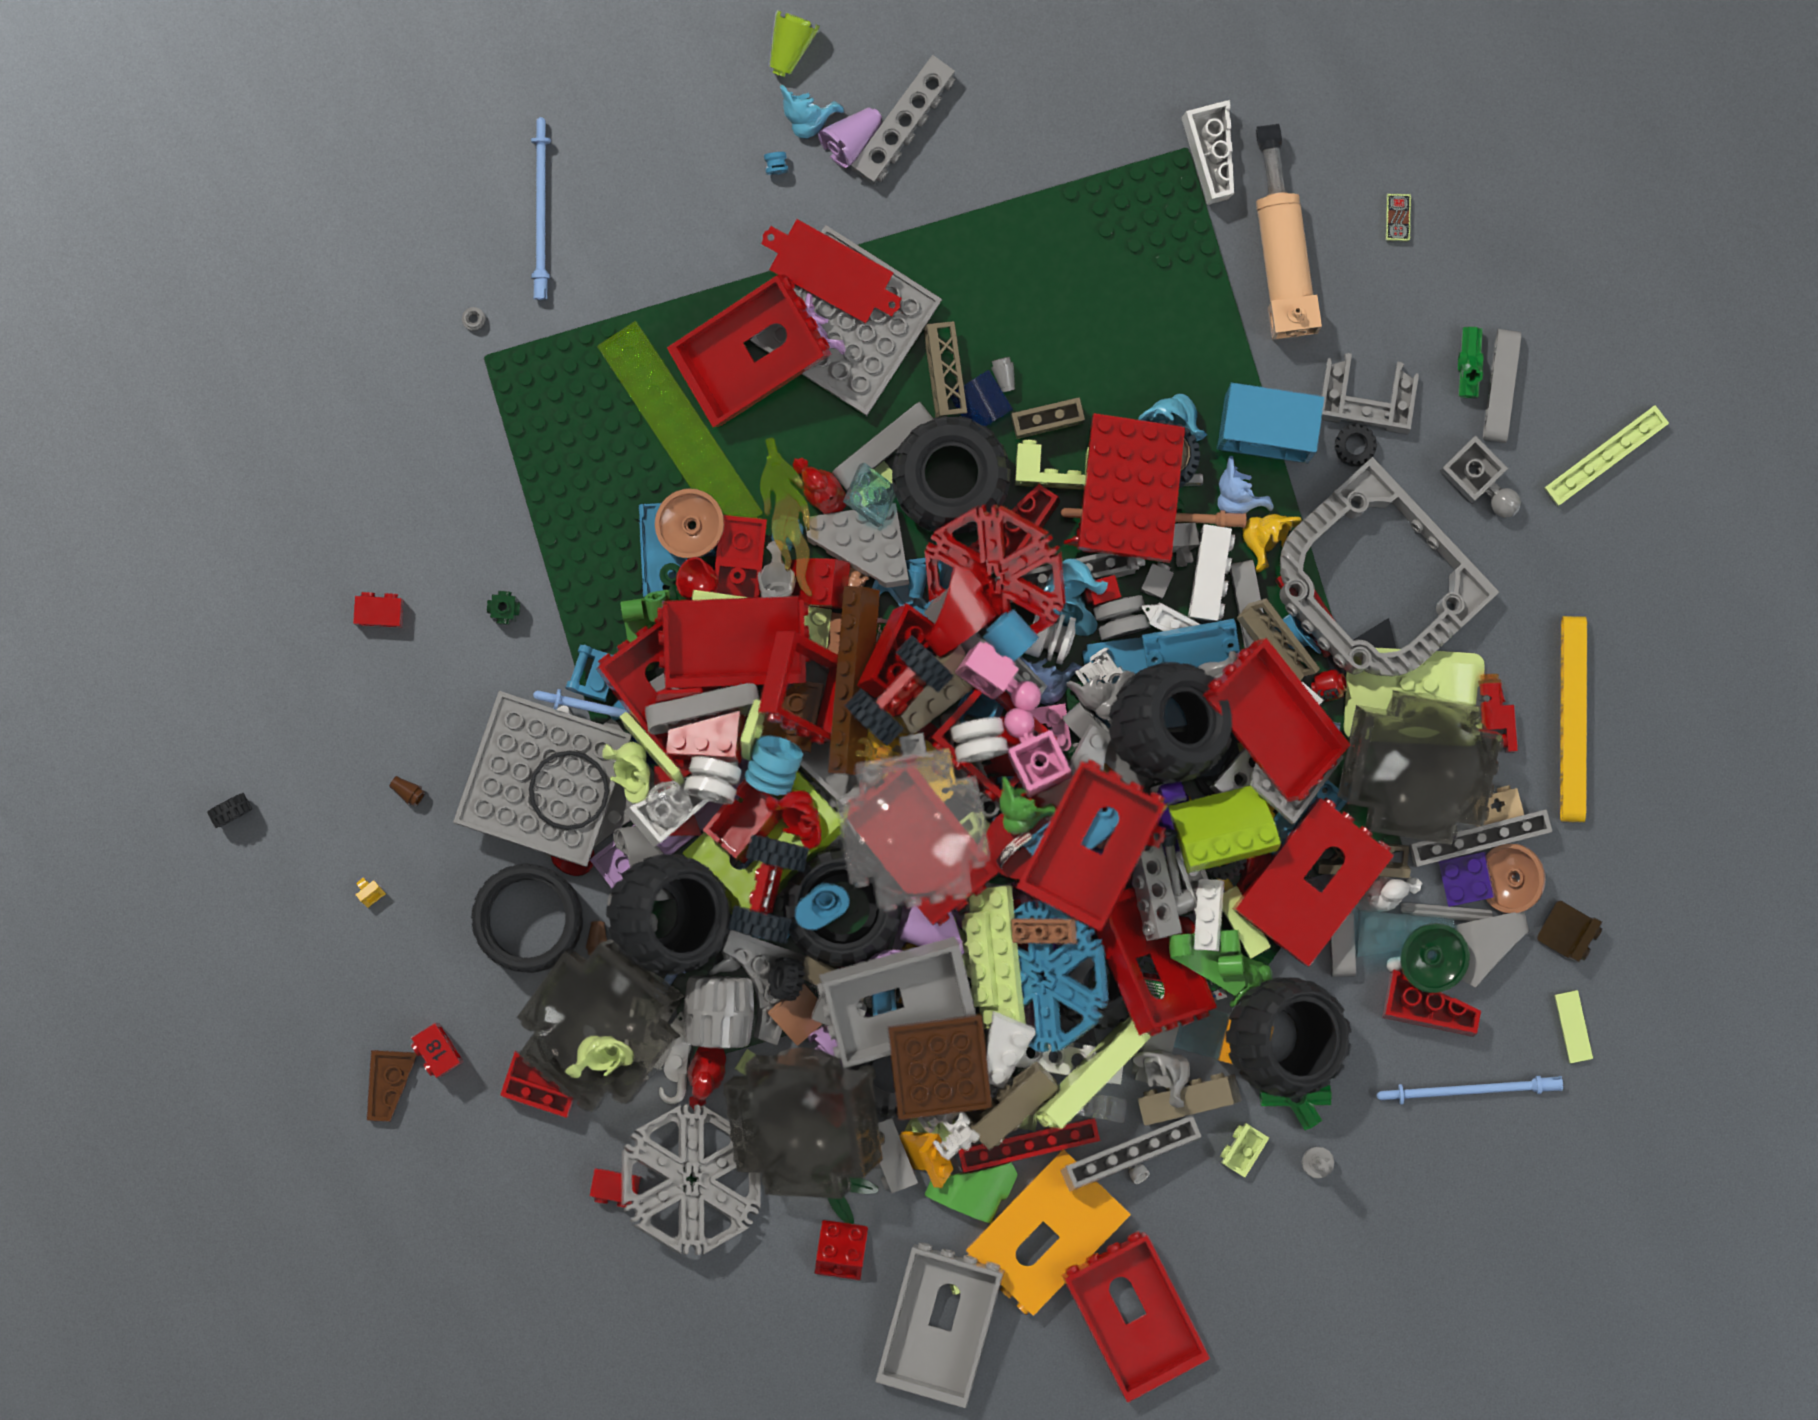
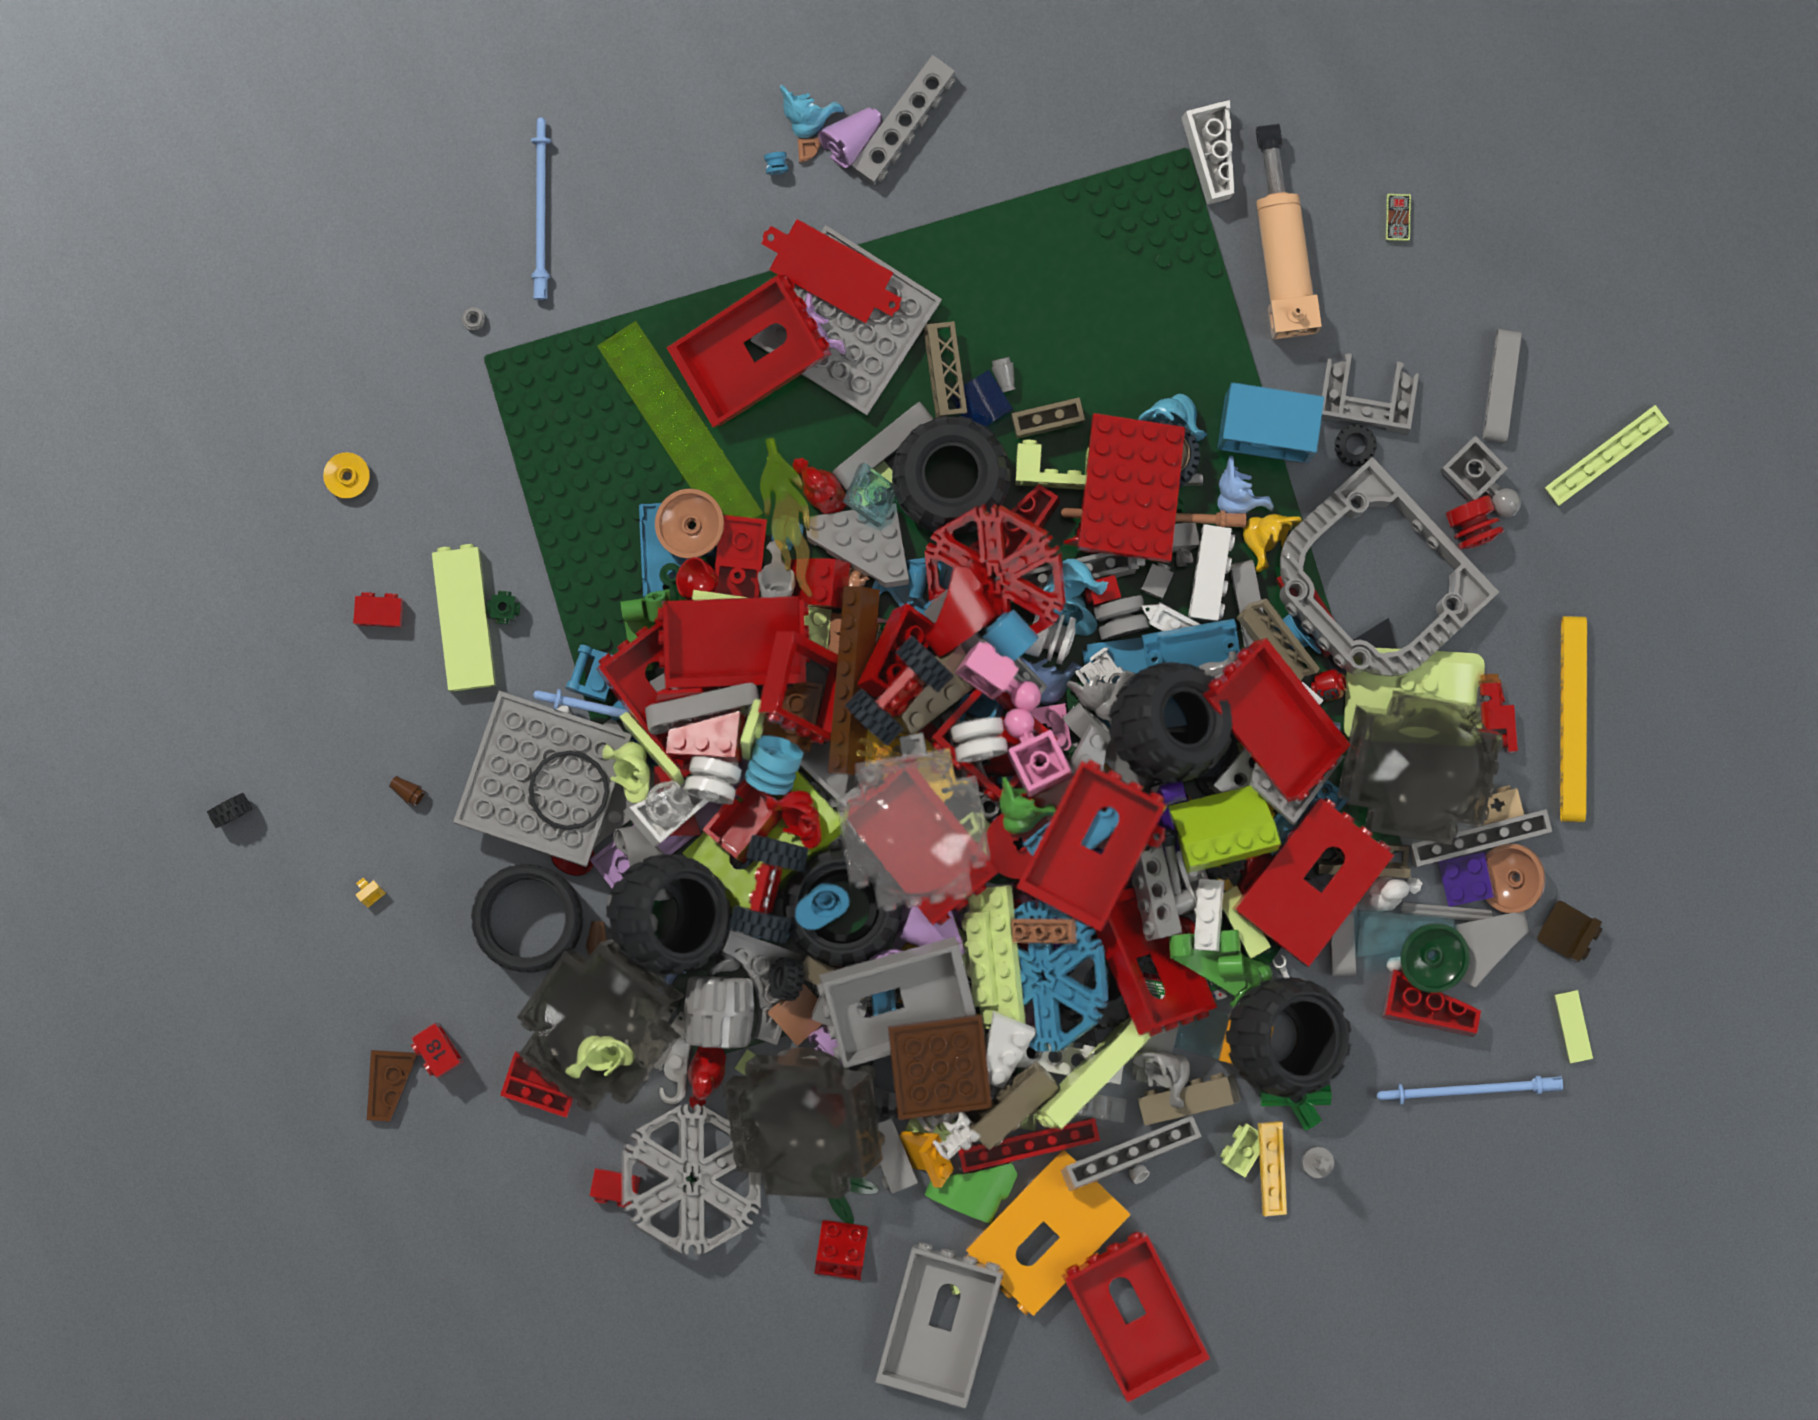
(338, 466): none -> yellow dish
(463, 618): none -> yellowish green brick
(789, 42): lime cone -> none
(808, 148): none -> nougat tile
(1012, 847): sticker -> none
(1272, 1168): none -> yellow tile
(1282, 968): none -> white hand
(1470, 362): green piece -> none
(1474, 522): none -> red wheel

